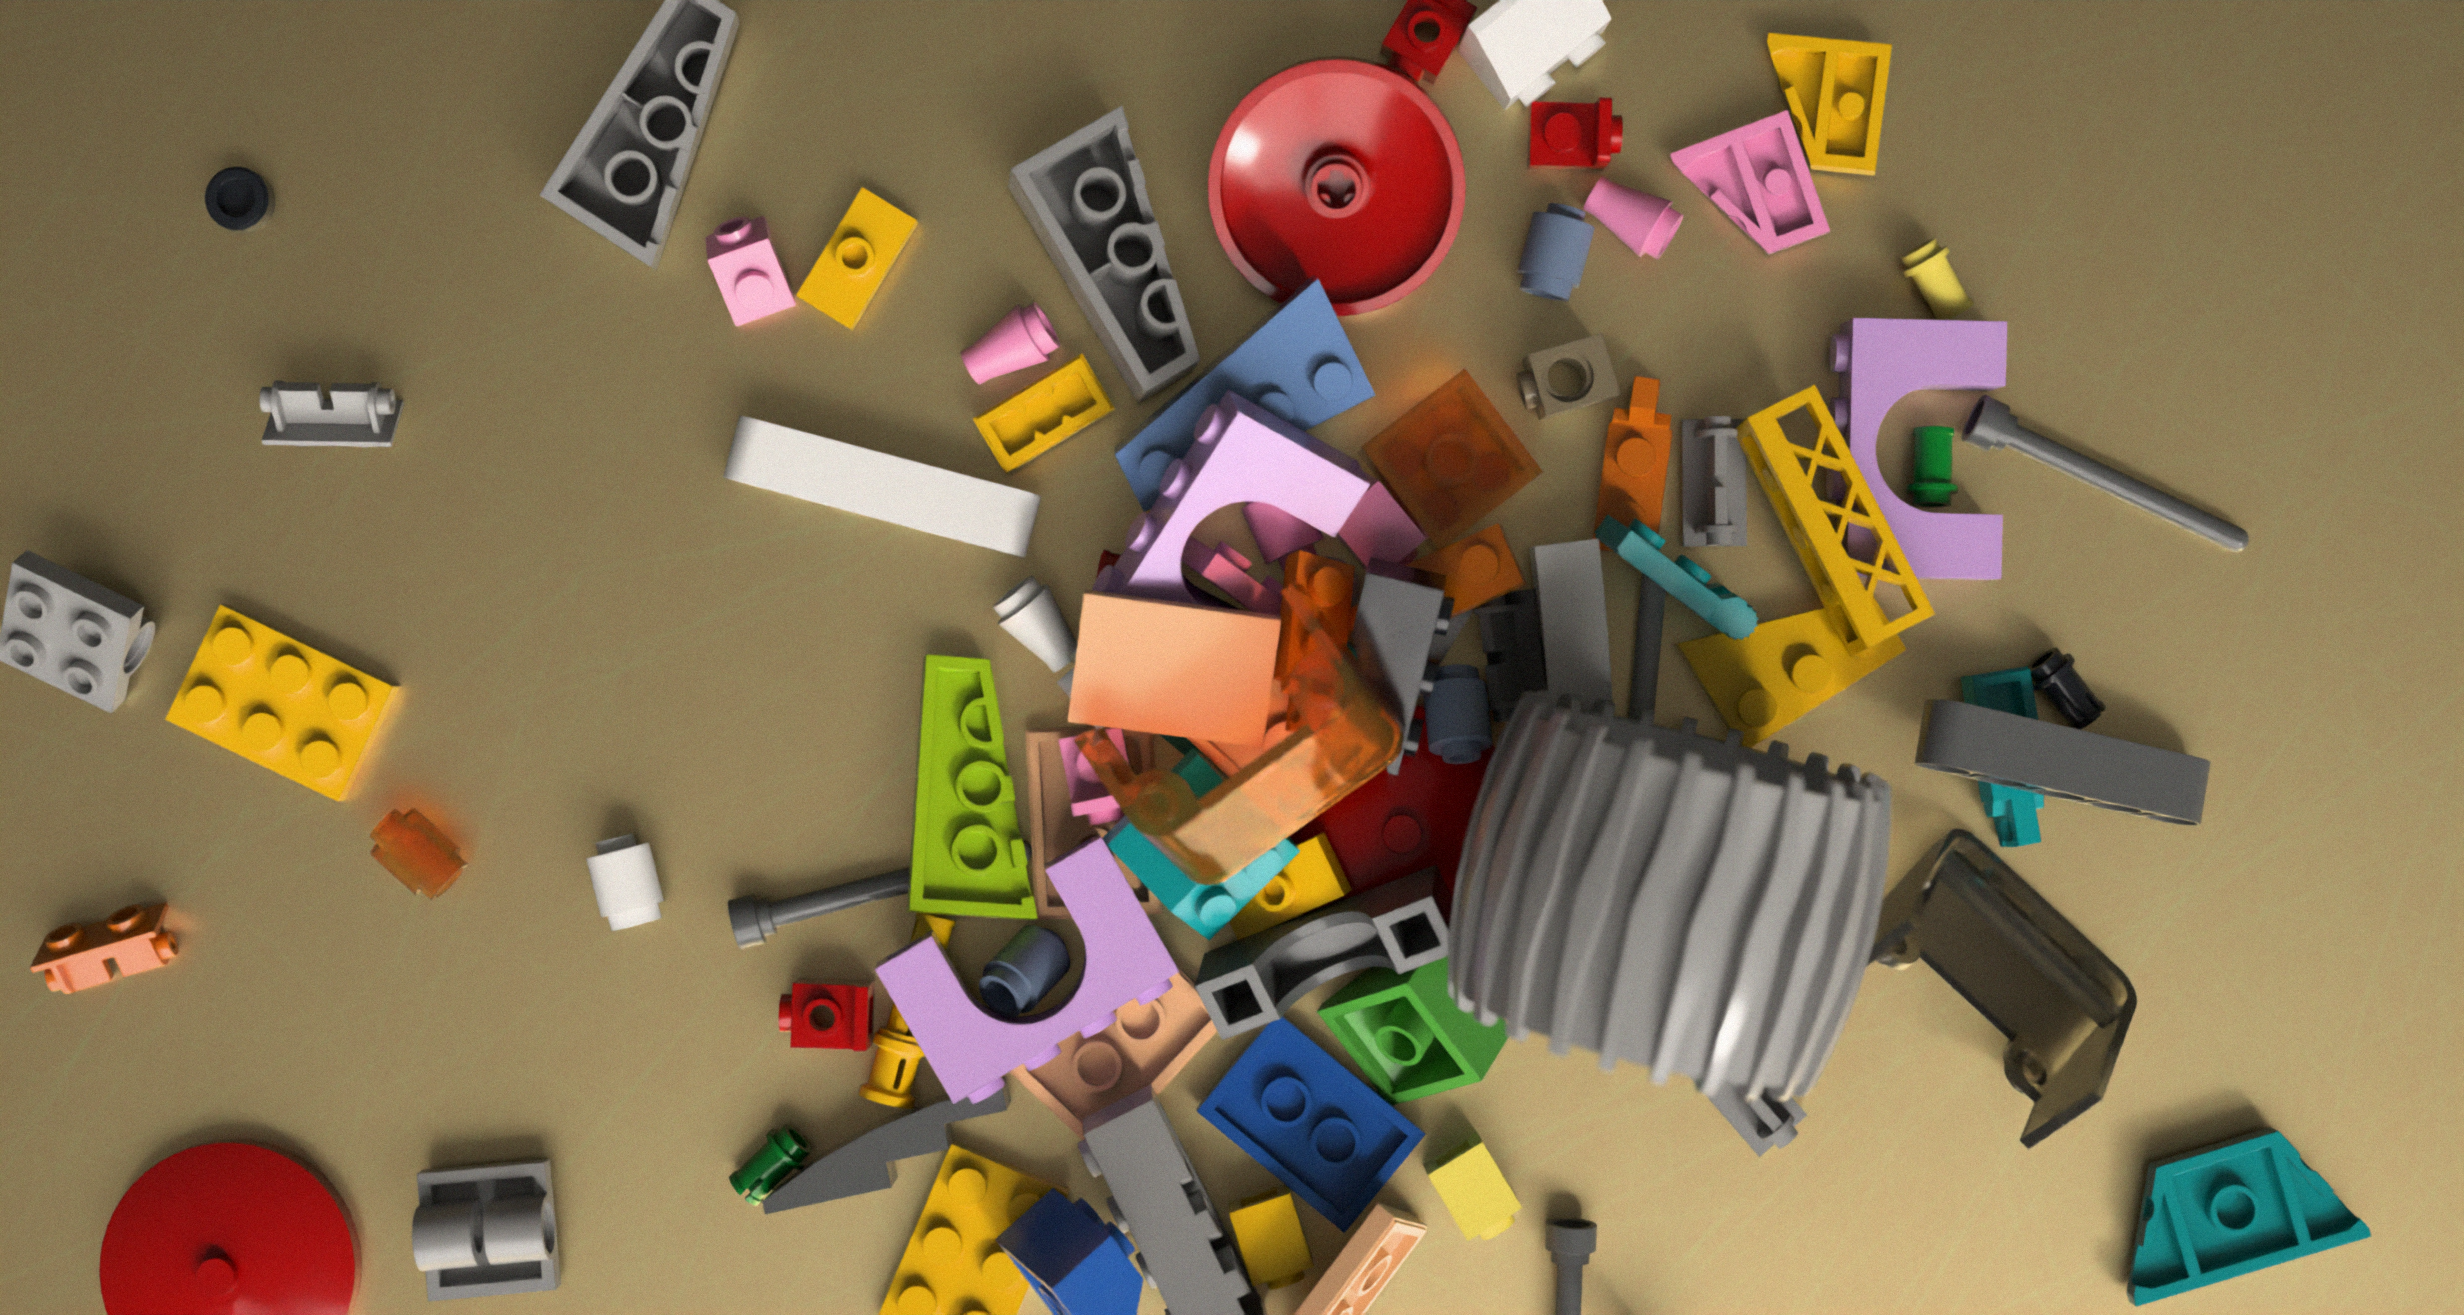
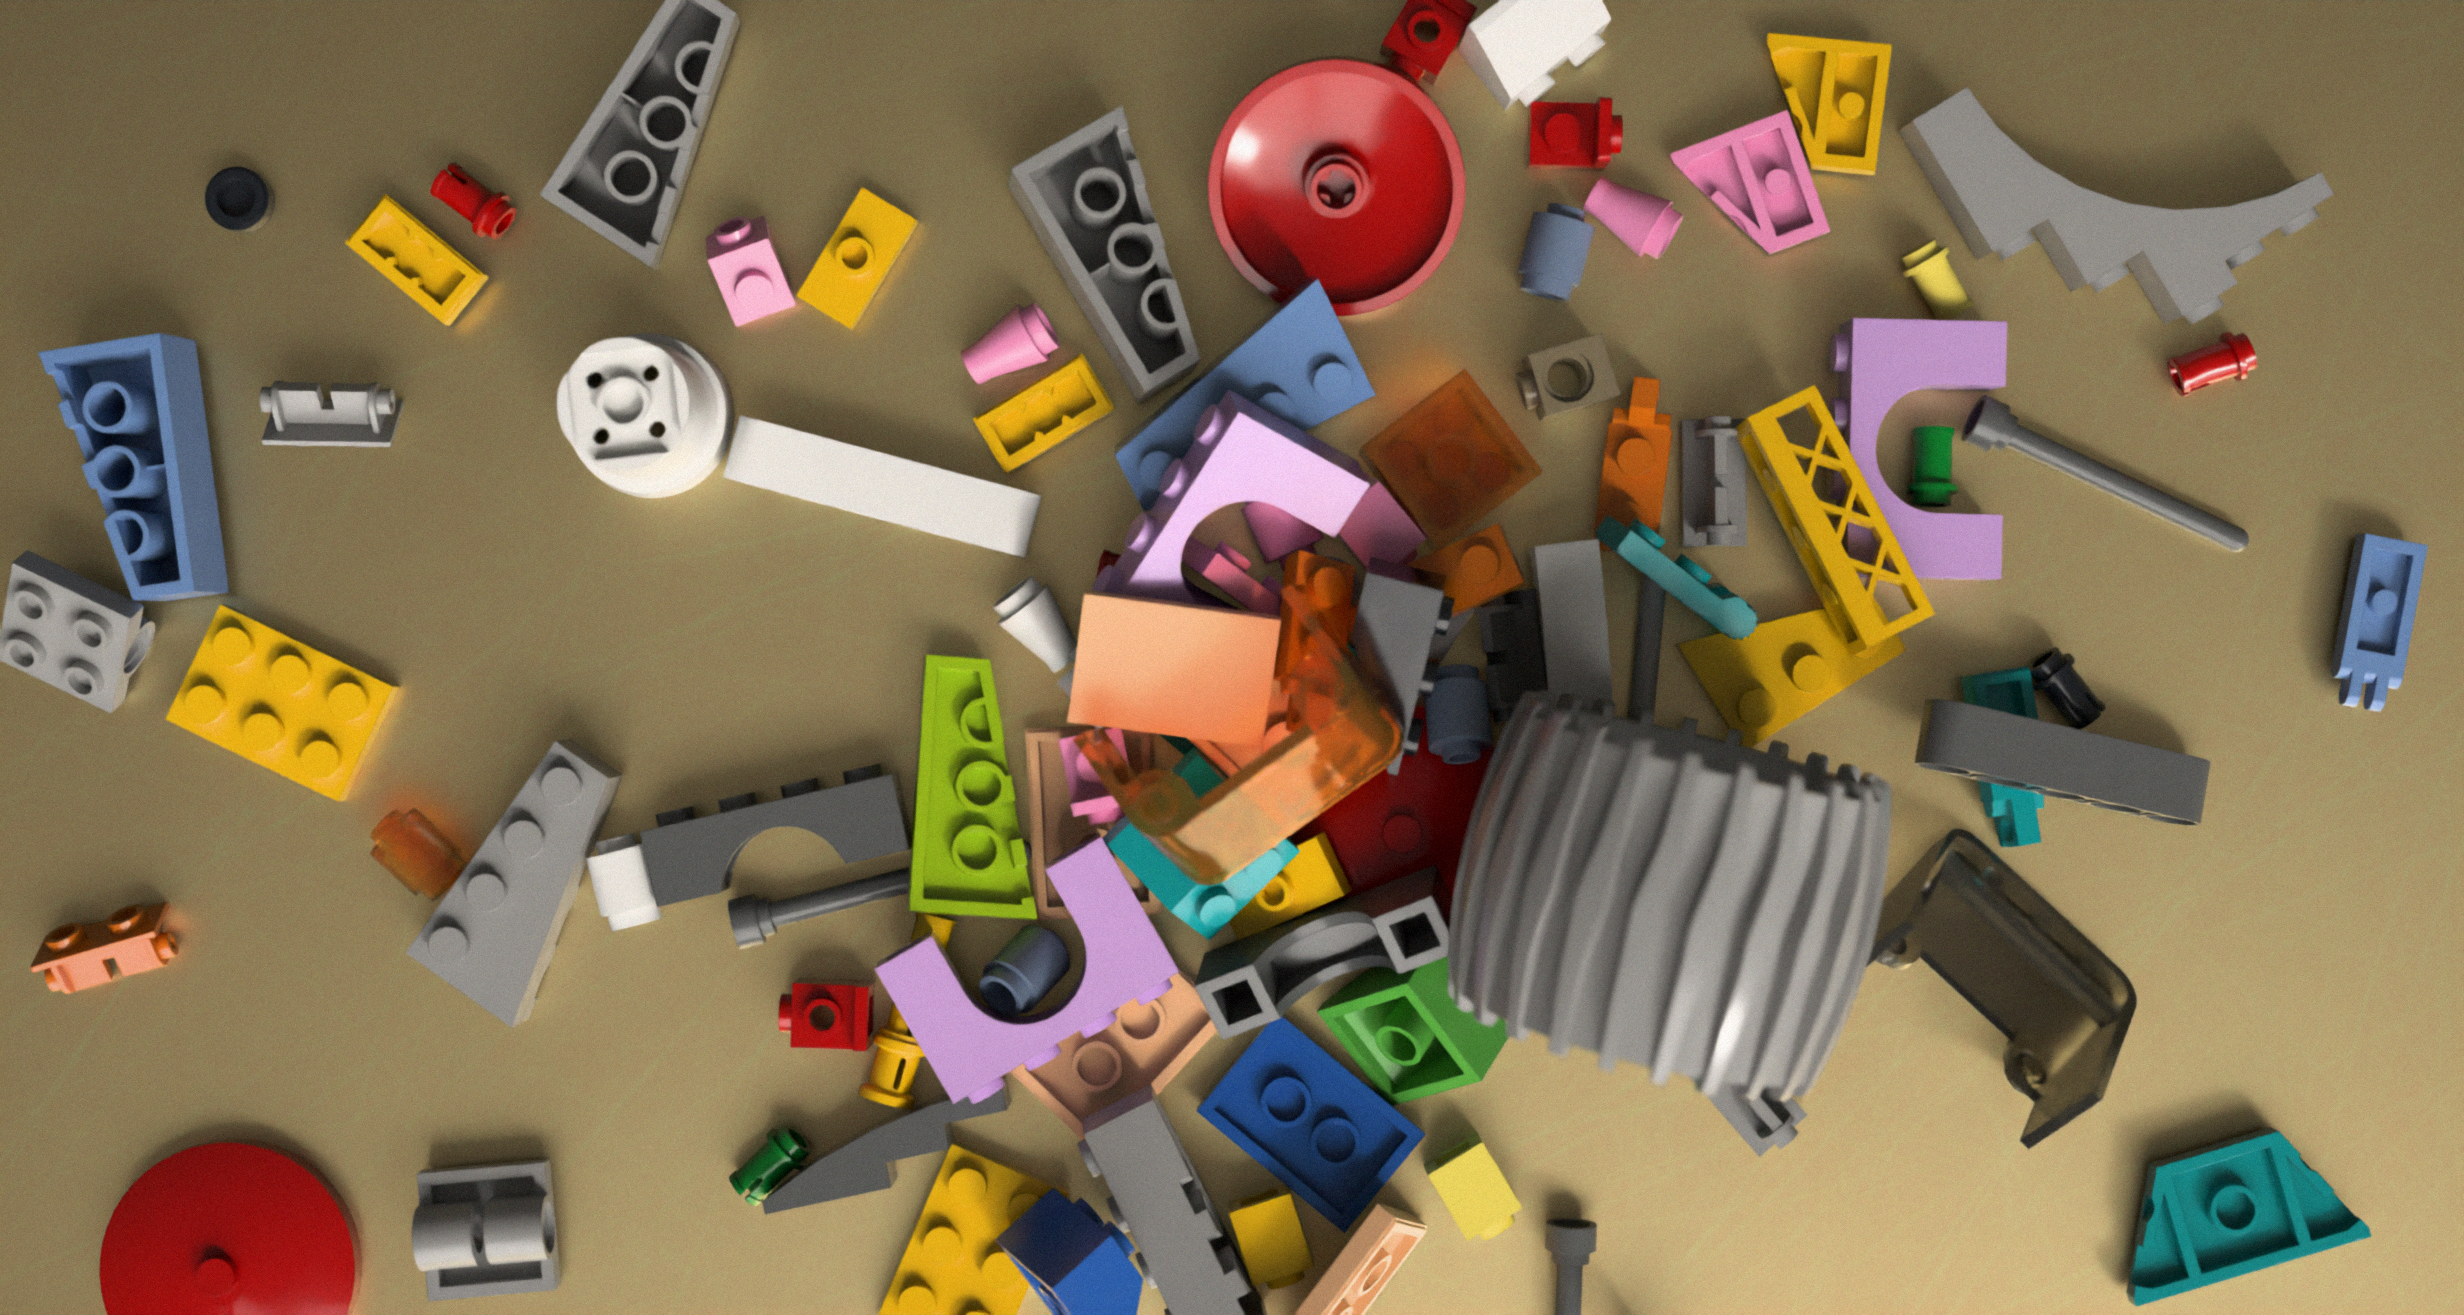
(148, 458): none -> medium blue wedge
(417, 259): none -> yellow plate
(487, 211): none -> red pin
(512, 898): none -> light grey wedge
(686, 397): none -> white piece
(698, 855): none -> dark grey arch
(2176, 255): none -> light grey arch
(2213, 363): none -> red pin
(2377, 618): none -> medium blue hinge

